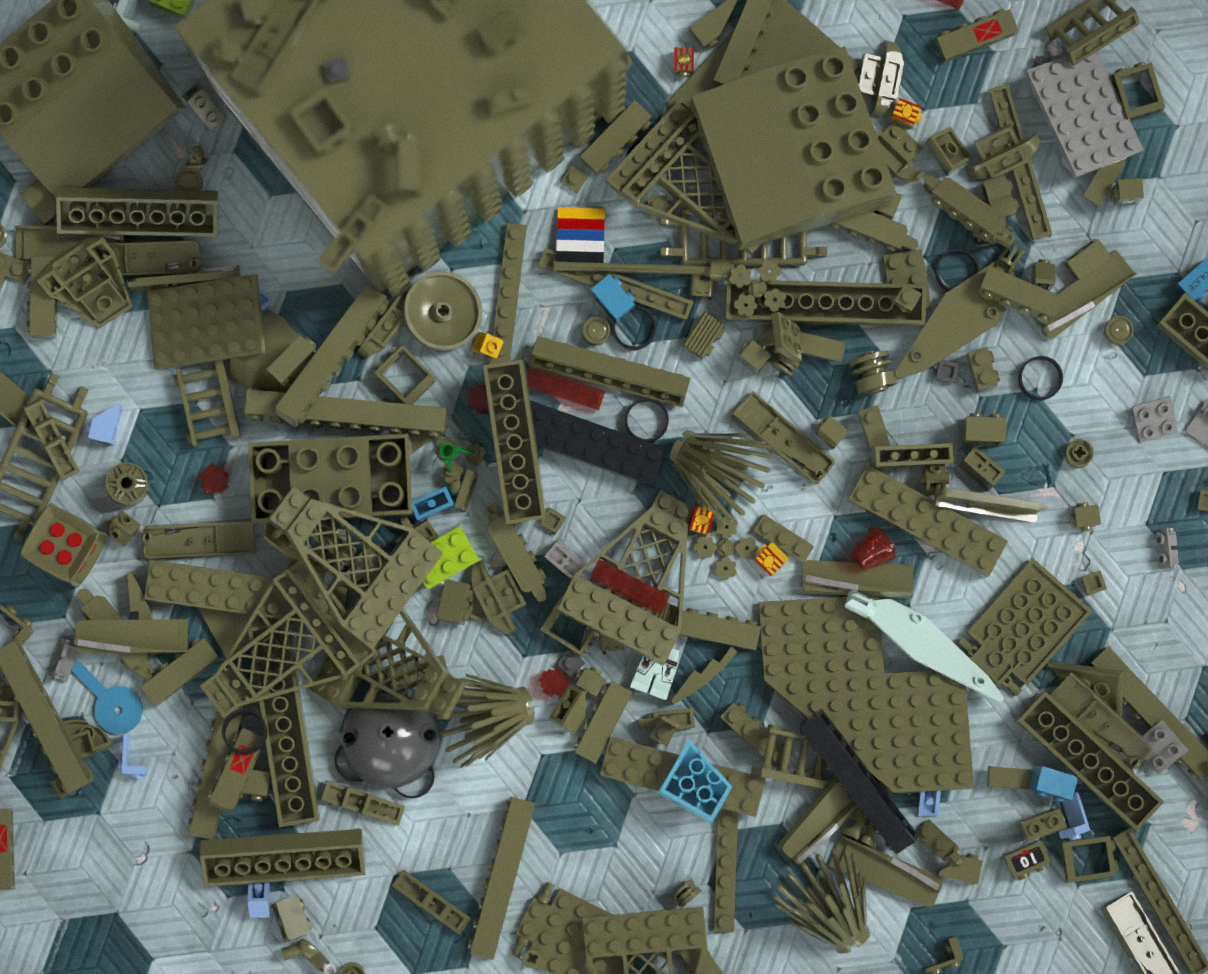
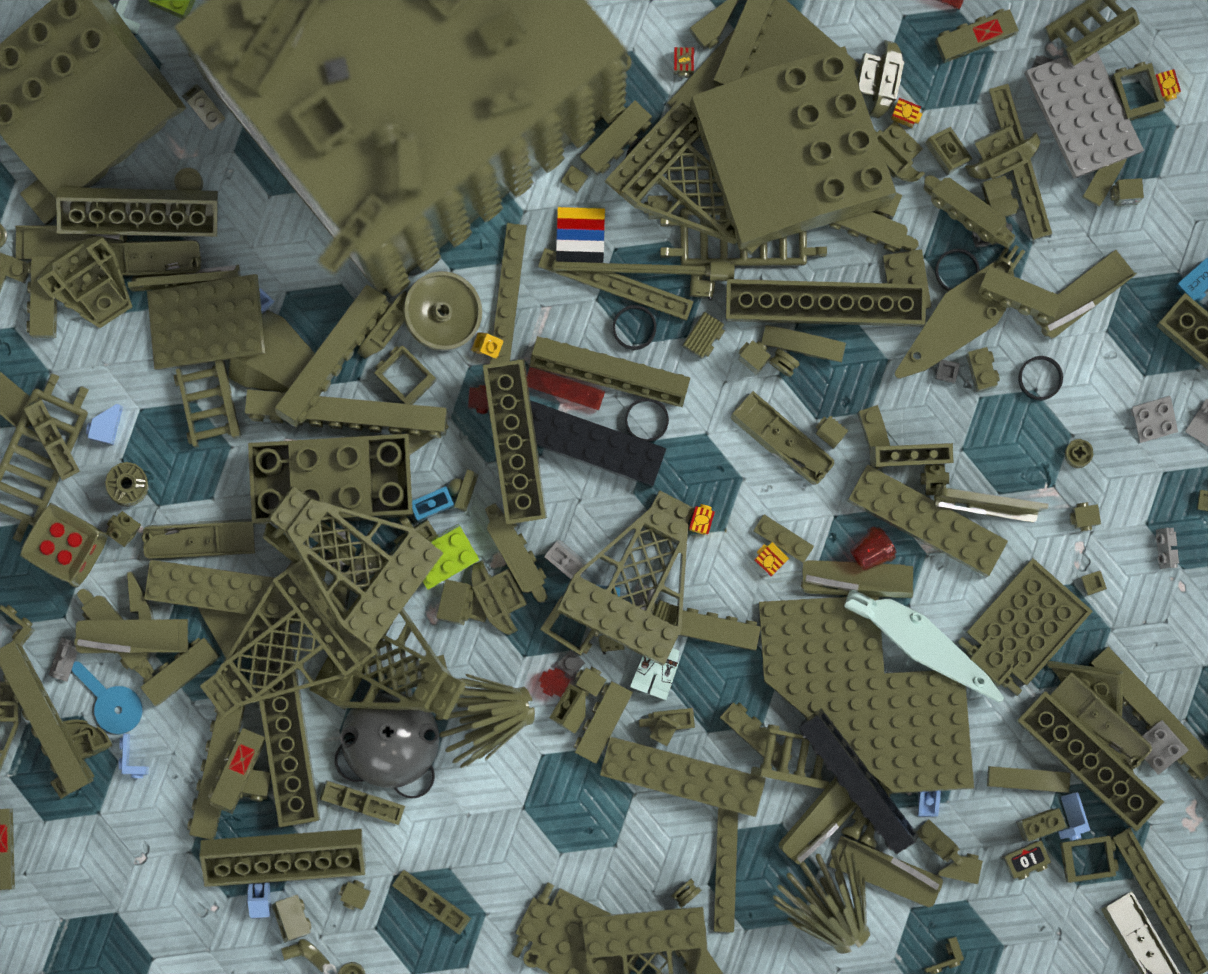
(196, 159): olive hinge -> none
(214, 479): clear red brick -> none
(240, 712): black tyre -> none
(292, 360): olive window -> none
(354, 895): none -> olive brick
(449, 450): olive plant -> none
(502, 879): olive brick -> none
(553, 521): olive tile -> none
(596, 330): olive wheel -> none
(613, 297): dark azure brick -> none
(629, 586): clear red plate -> none
(696, 784): medium azure wedge -> none
(698, 458): olive plant -> none
(698, 680): olive slope -> none
(726, 548): olive plant -> none
(757, 288): olive plant -> none
(784, 337): olive plate -> none
(873, 372): olive wheel -> none
(907, 298): olive brick -> none
(981, 468): olive hinge -> none
(984, 430): olive brick -> none
(1043, 274): olive slope -> none
(1053, 783): dark azure brick -> none
(1087, 259): olive hinge -> none
(1118, 330): olive wheel -> none
(1168, 85): none -> brick

